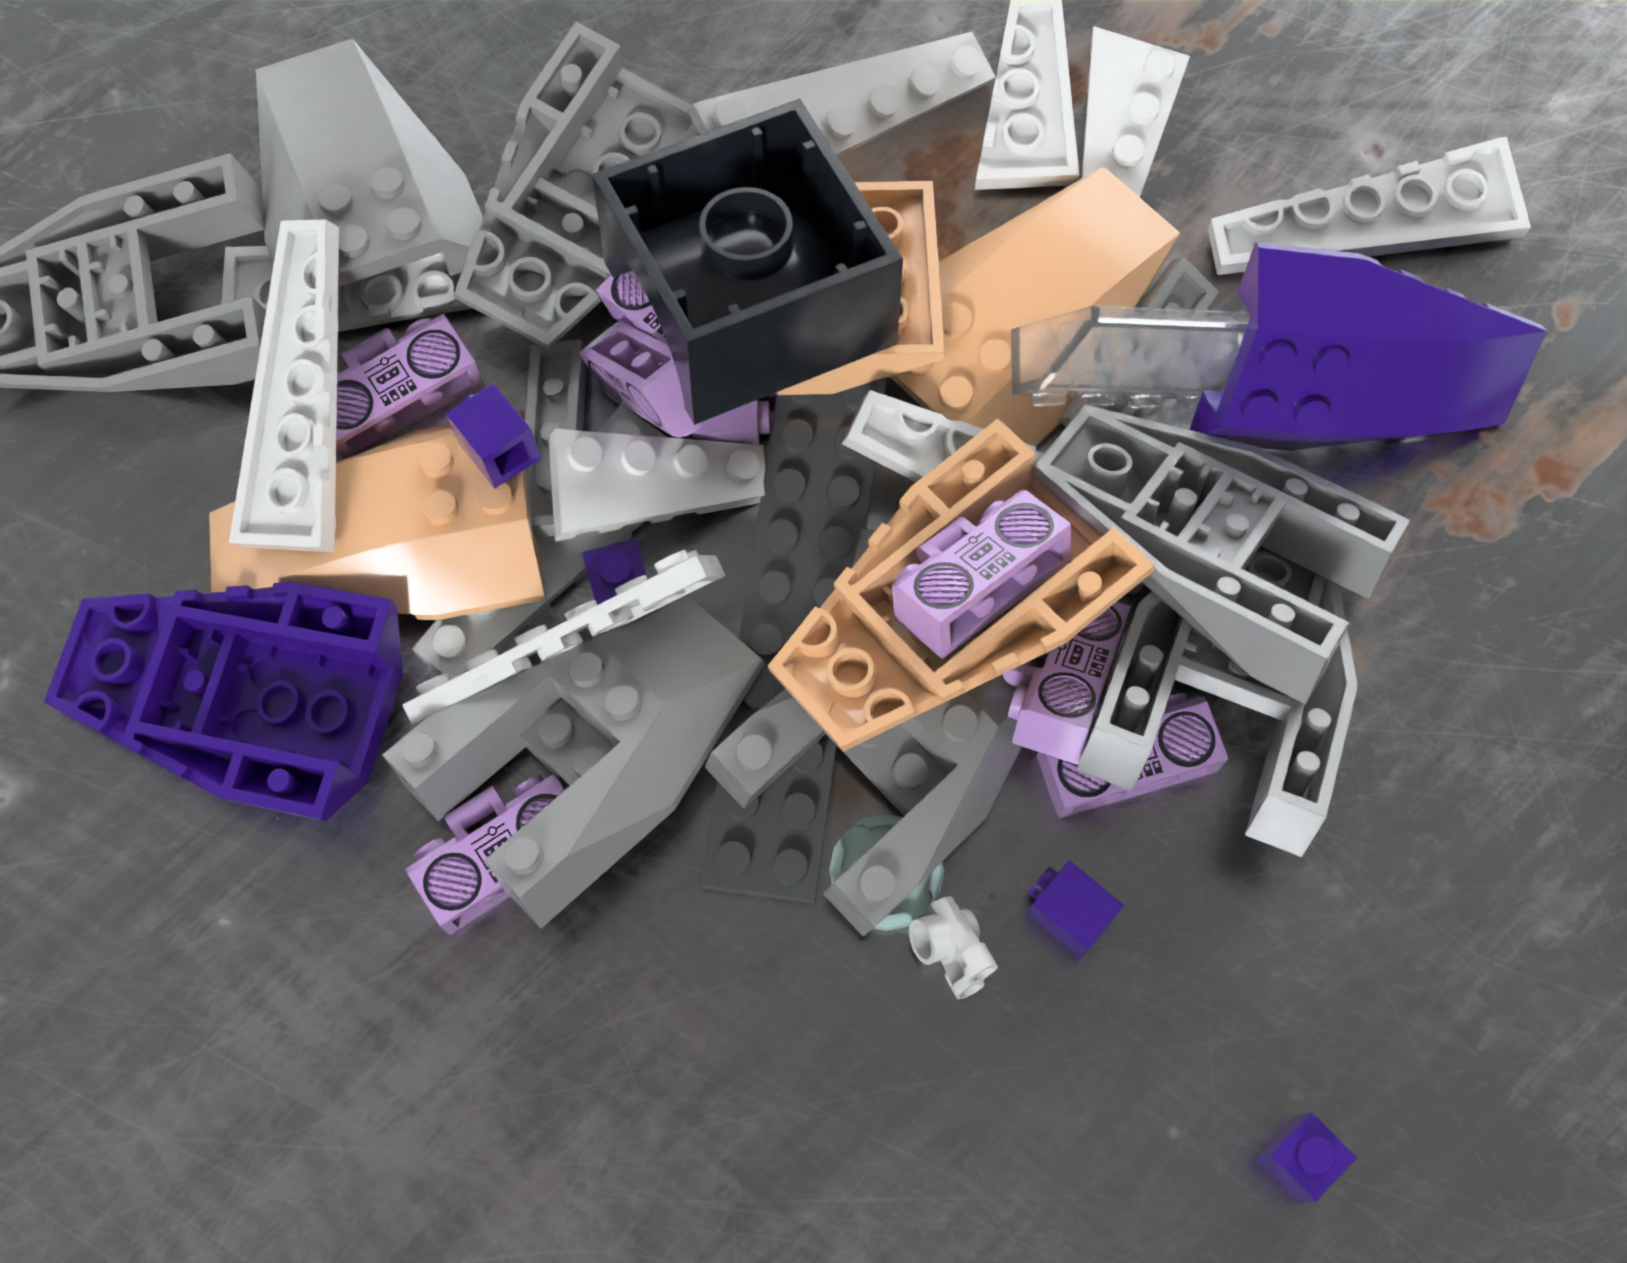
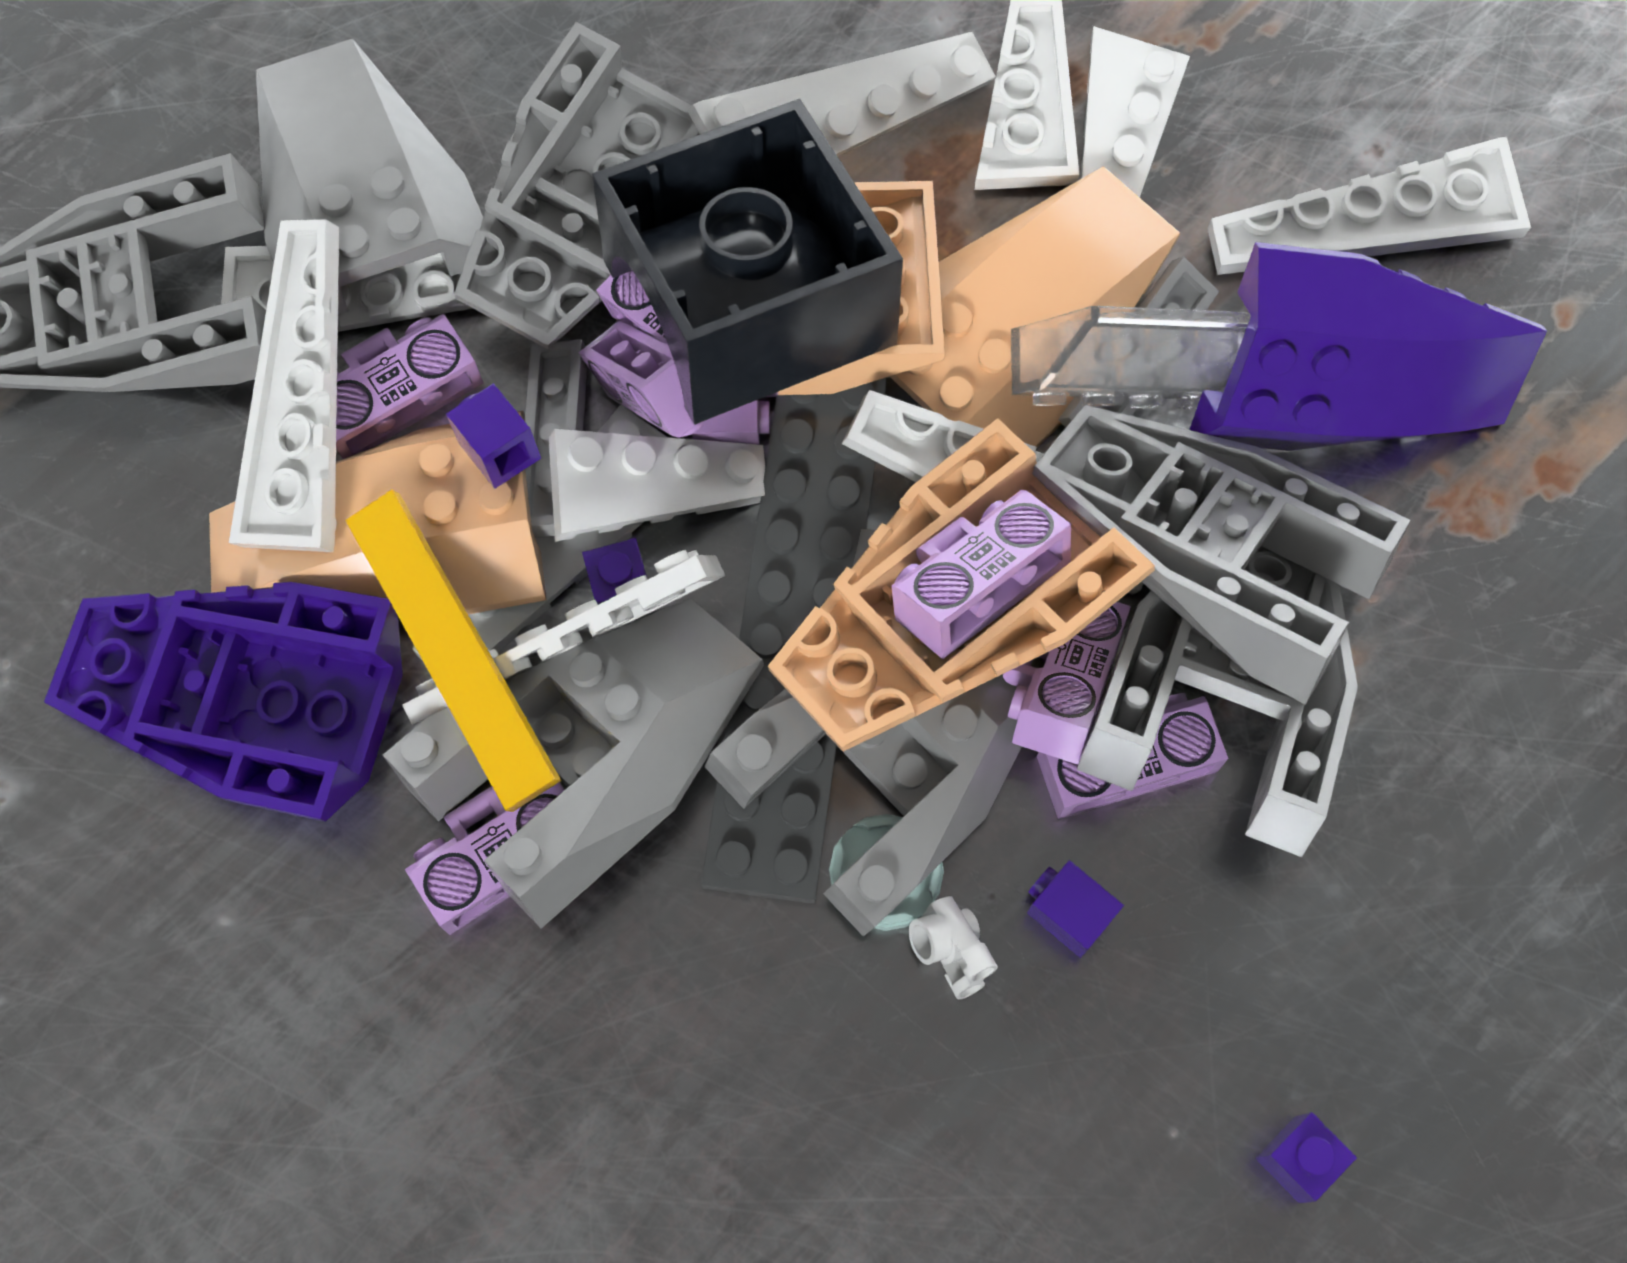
(453, 651): none -> yellow tile

